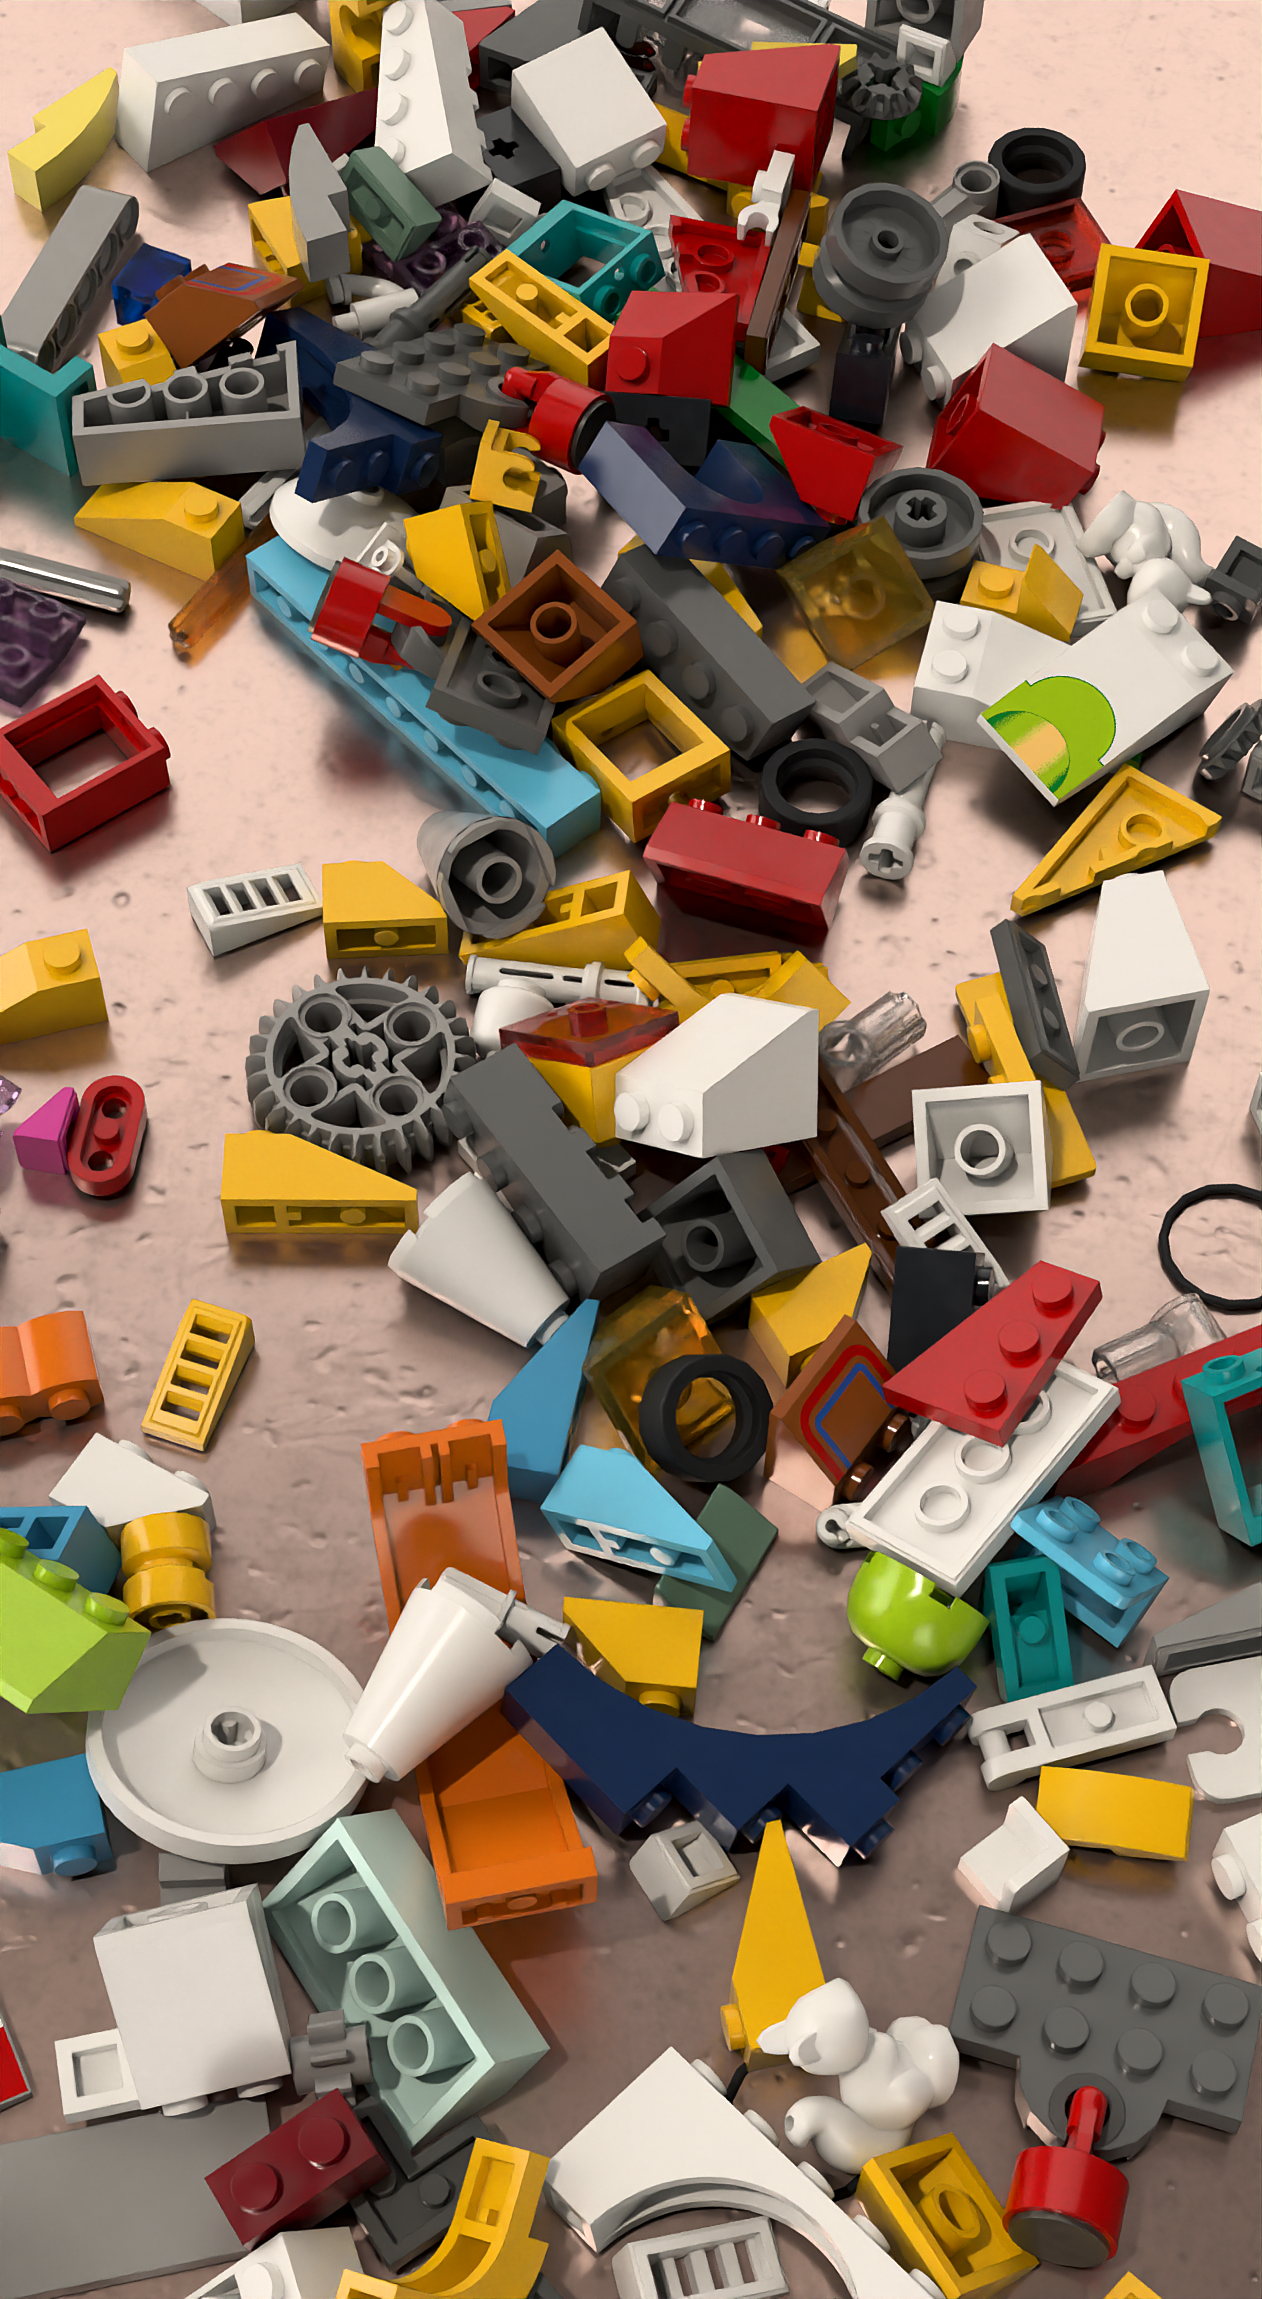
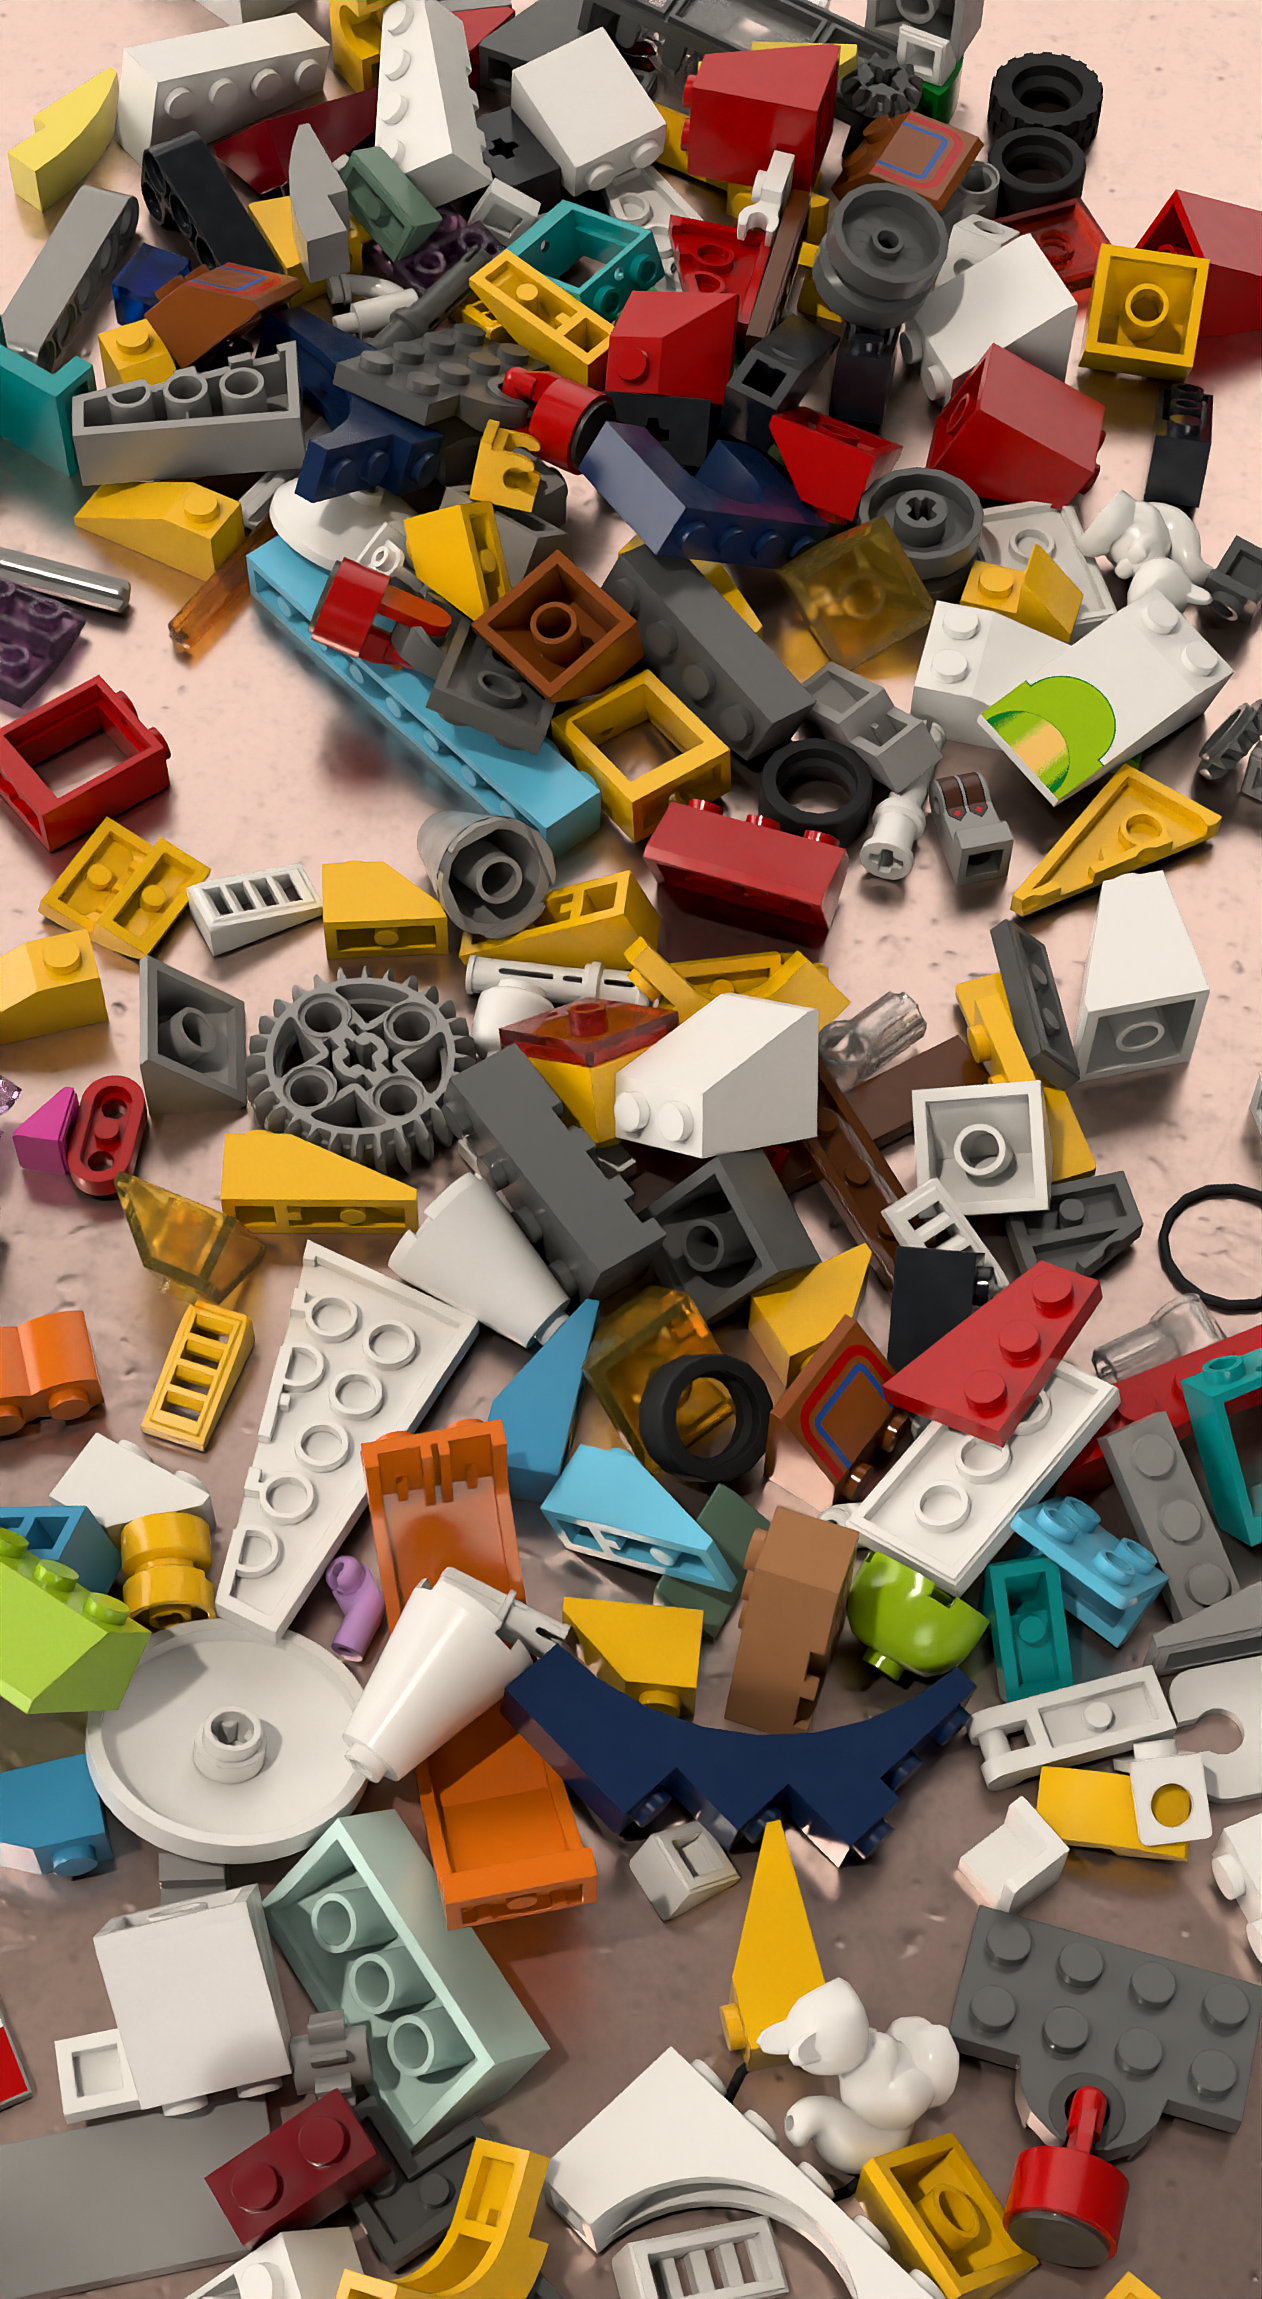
(123, 890): none -> yellow slope
(186, 1242): none -> clear yellow slope
(188, 186): none -> black beam
(189, 1042): none -> light grey slope
(352, 1367): none -> white wing
(360, 1602): none -> lavender arm
(774, 379): none -> black slope
(790, 1620): none -> medium nougat wedge
(910, 154): none -> dark orange slope
(969, 826): none -> light grey leg
(1052, 78): none -> black tyre
(1084, 1228): none -> dark grey wing
(1160, 1764): none -> white bracket
(1169, 1514): none -> light grey plate
(1179, 445): none -> black slope

